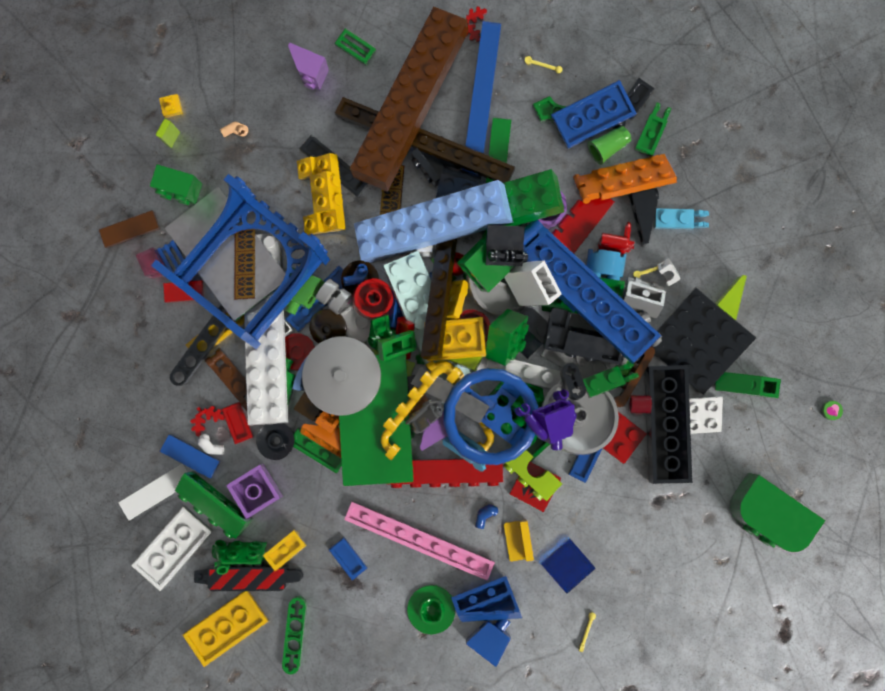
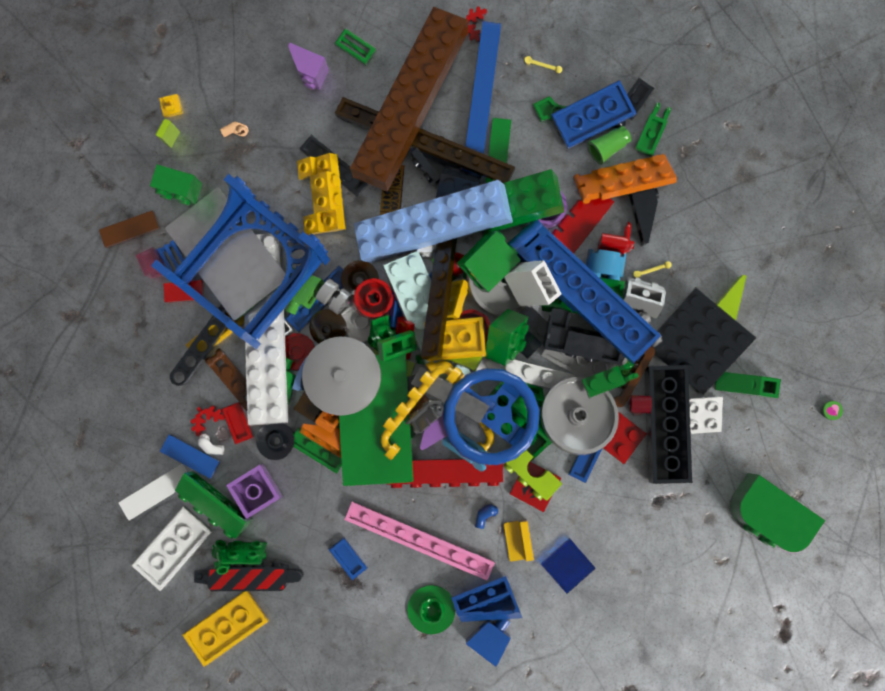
(244, 265): sticker -> none
(284, 550): yellow panel -> none
(297, 635): green beam -> none
(358, 276): blue arm -> none
(505, 246): black hinge -> none
(553, 421): dark purple torso -> none
(576, 379): black beam -> none
(592, 616): light yellow hinge -> none
(669, 271): white piece -> none
(679, 218): medium azure hinge -> none

